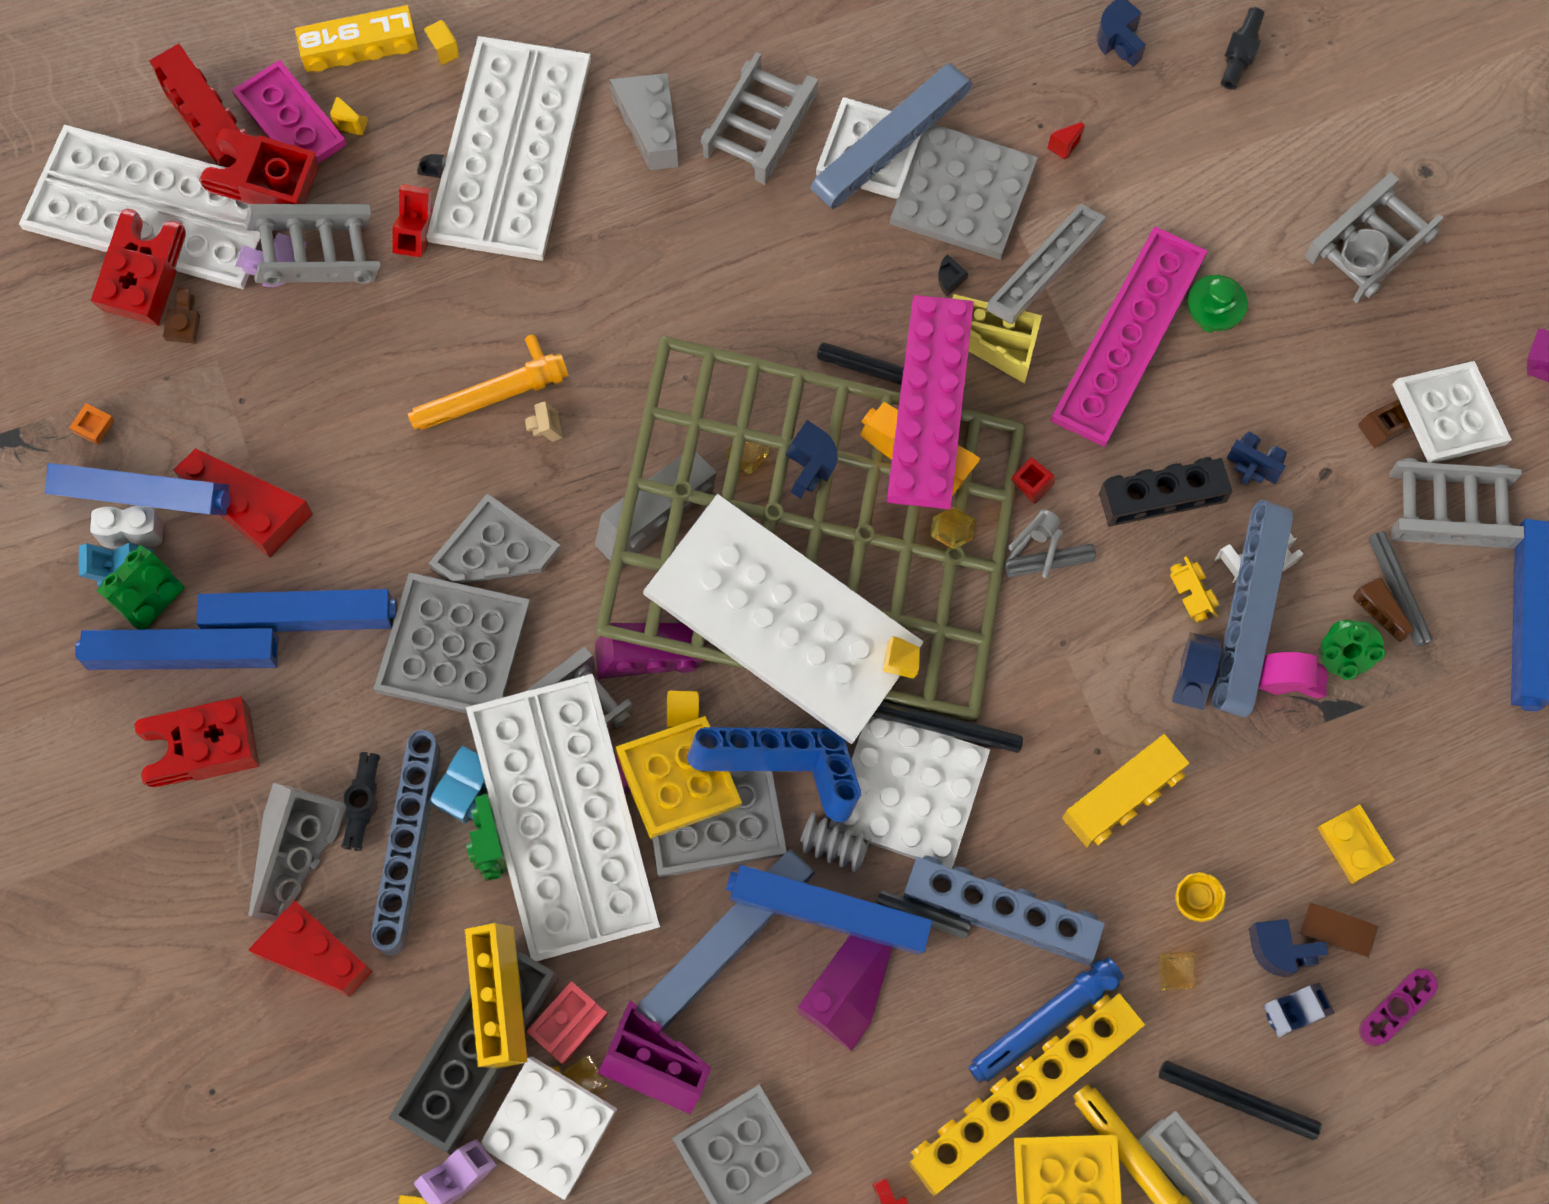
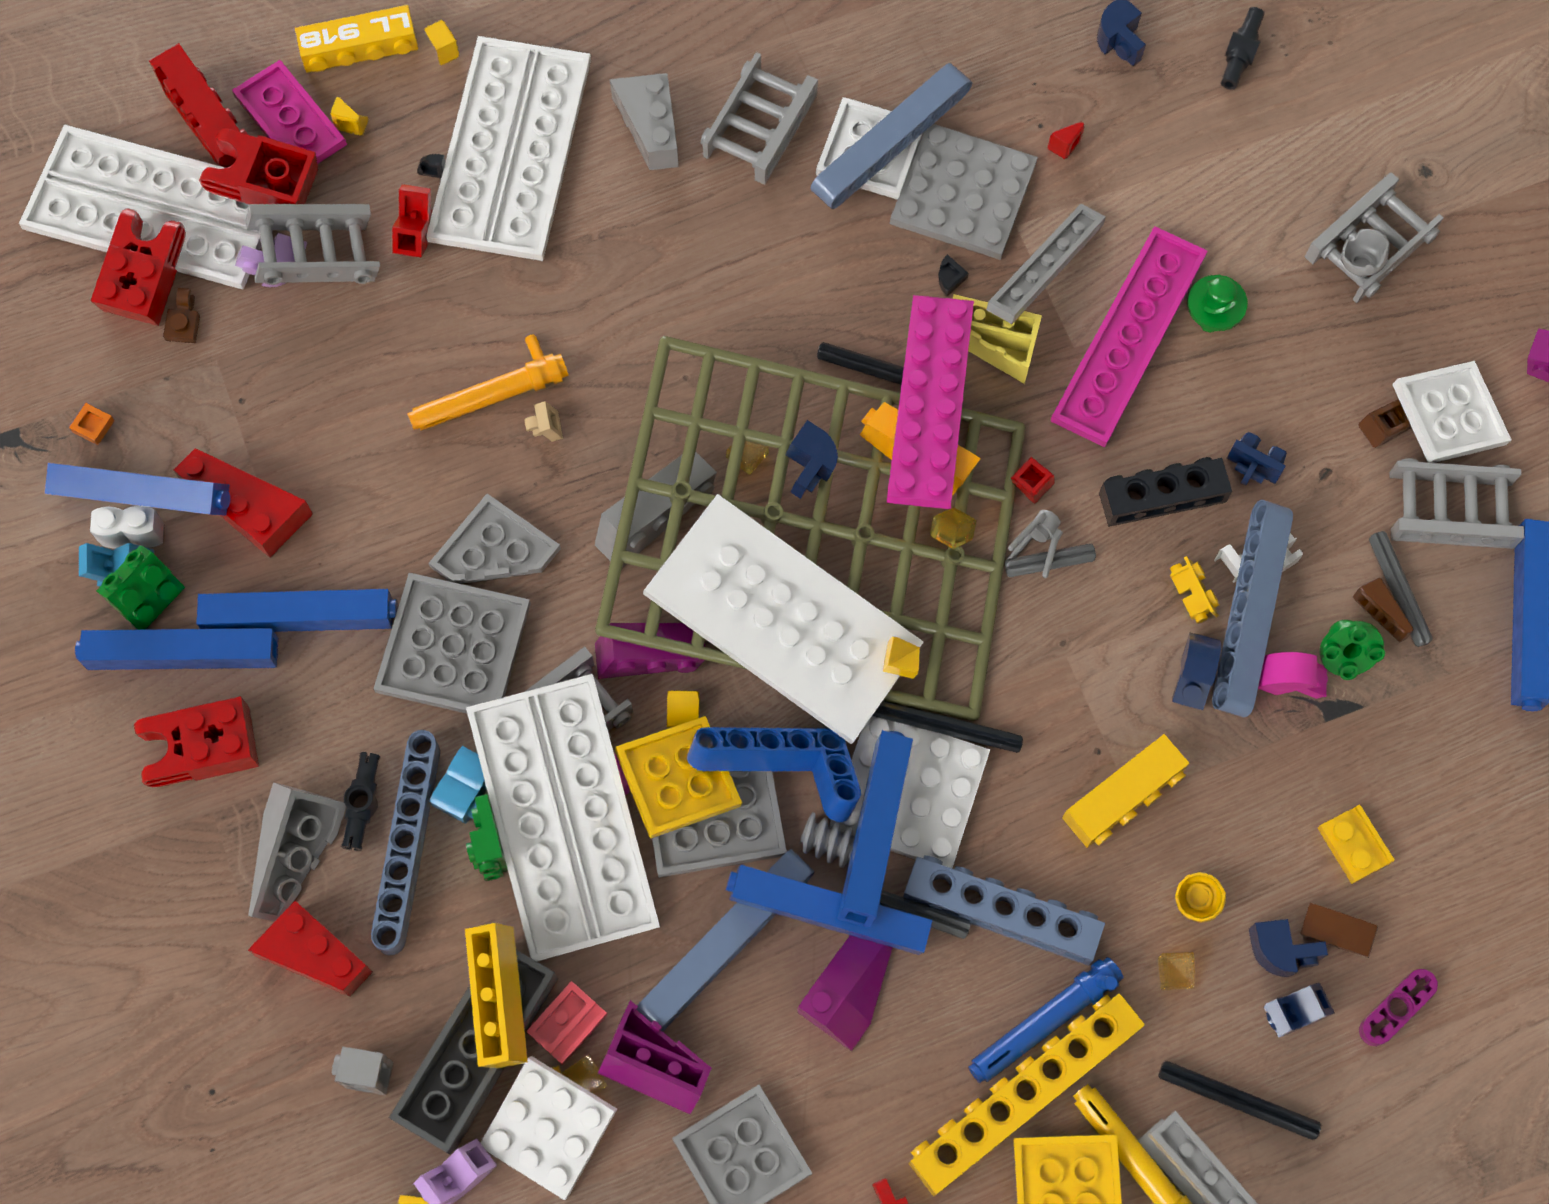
(362, 1070): none -> light grey brick
(875, 829): none -> blue brick

